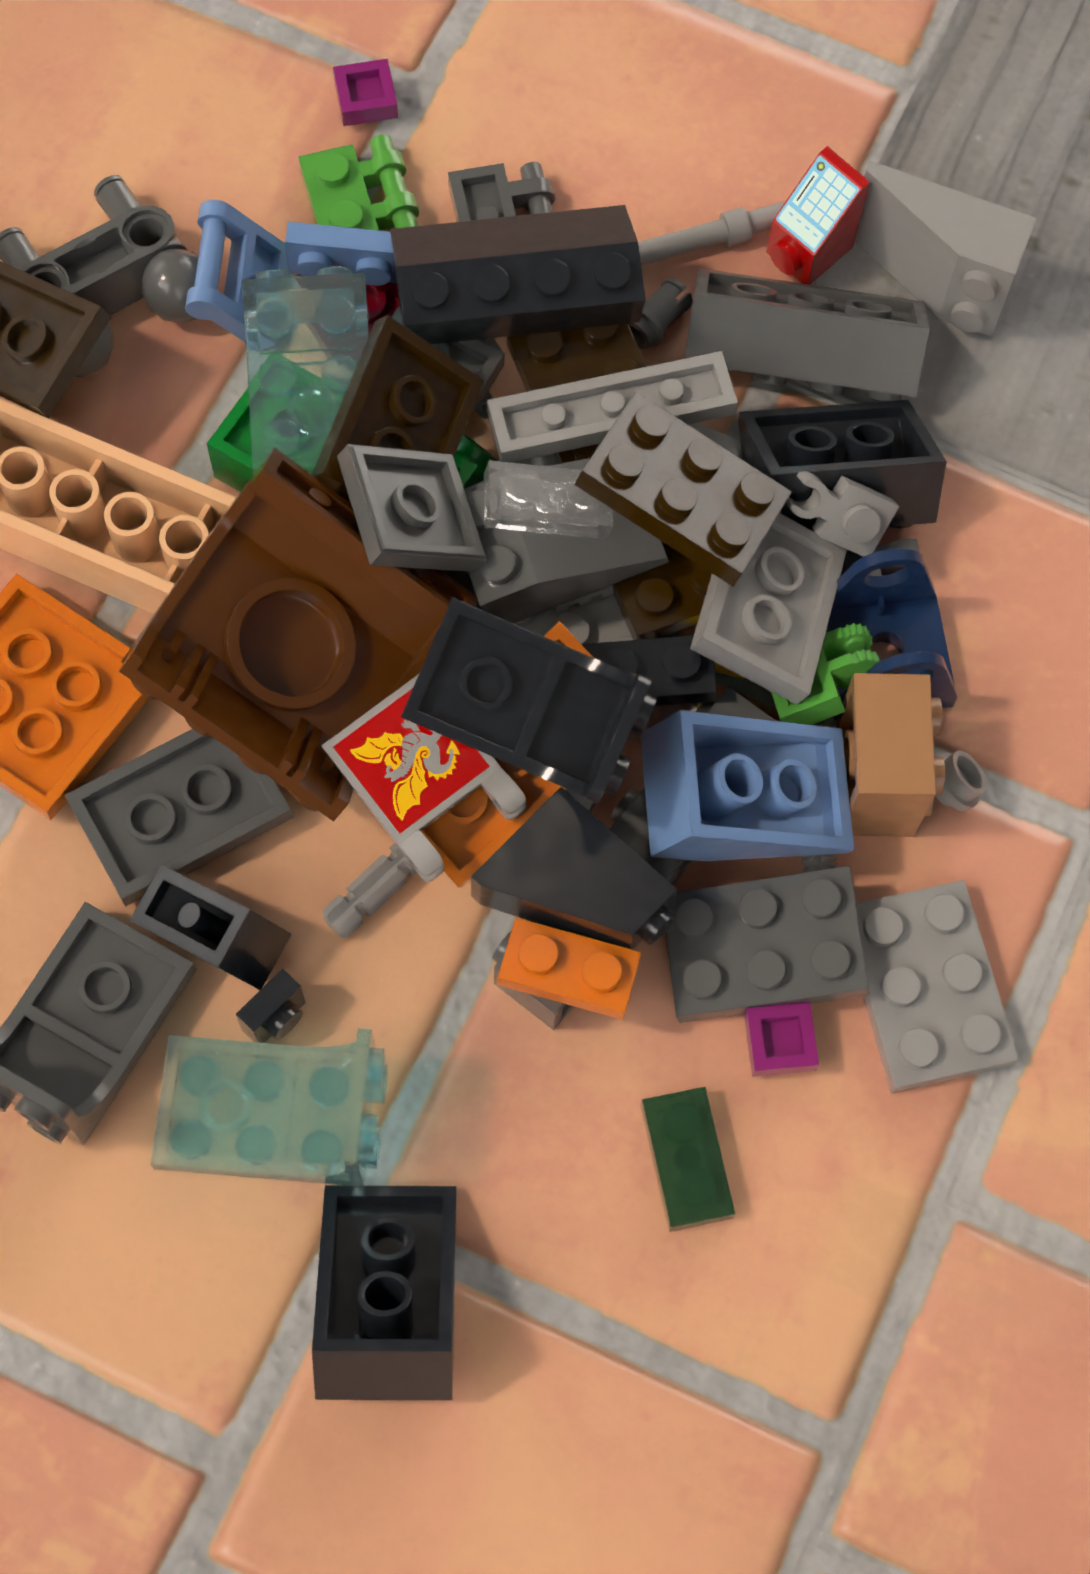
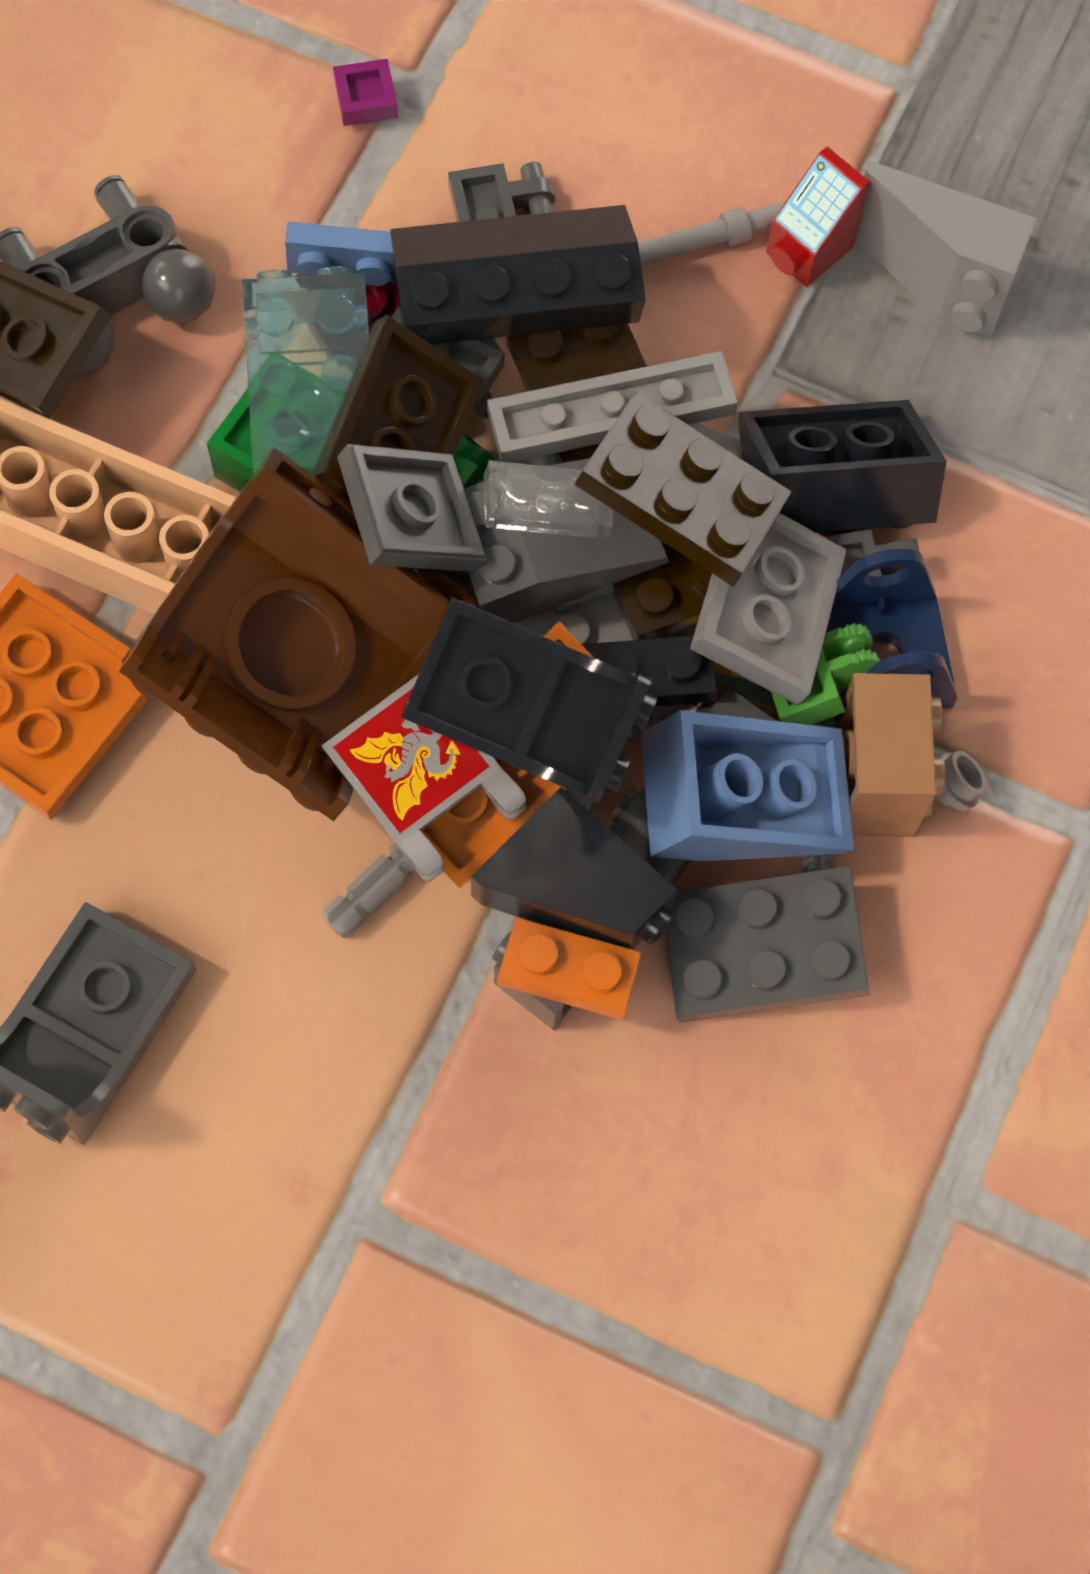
(174, 810): dark grey plate -> none
(211, 926): black slope -> none
(250, 253): medium blue plate -> none
(271, 1109): clear light blue bracket -> none
(273, 1009): black plate -> none
(339, 187): bright green plate -> none
(385, 1294): black slope -> none
(660, 312): dark grey pin -> none
(687, 1159): clear green plate -> none
(781, 1039): magenta plate -> none
(810, 334): dark grey slope -> none
(848, 515): light grey plate -> none
(932, 988): light grey plate -> none

